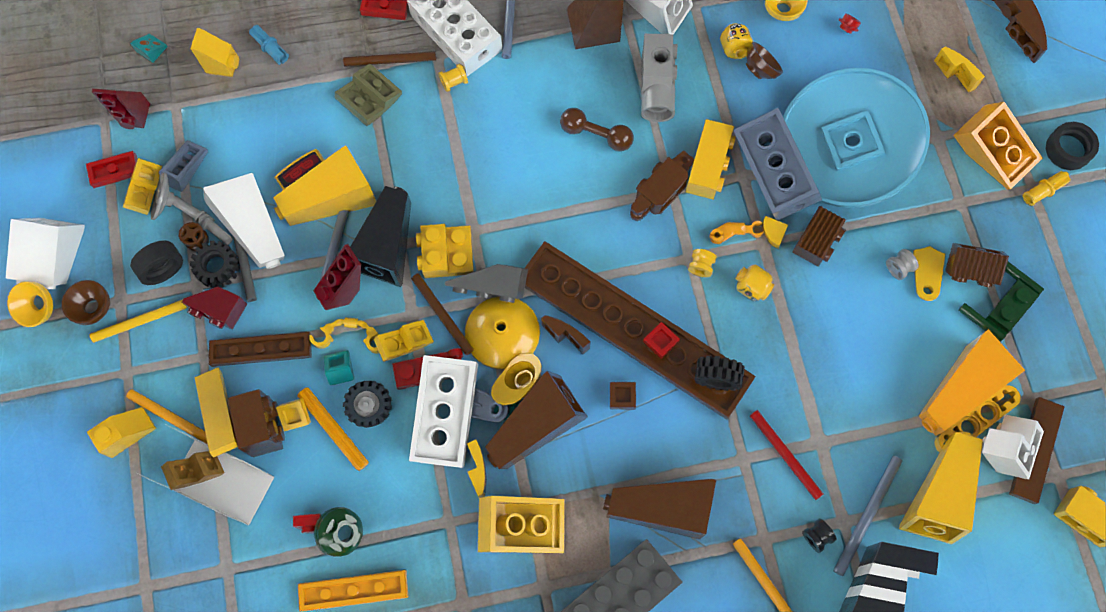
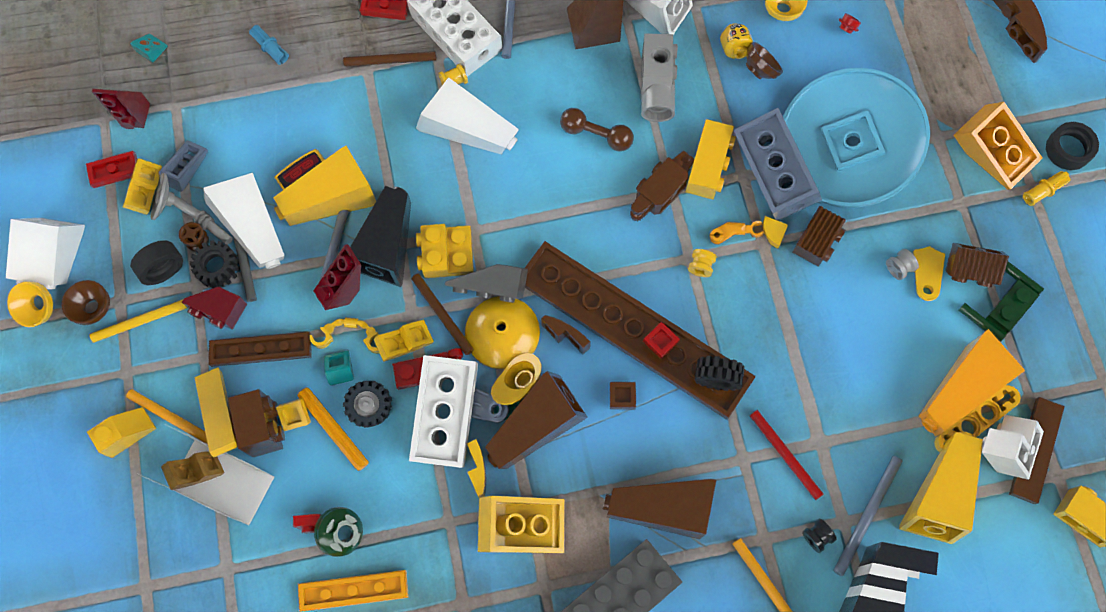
(214, 54): yellow slope -> none
(368, 94): olive slope -> none
(466, 120): none -> white slope
(754, 283): yellow head -> none
(954, 63): yellow slope -> none

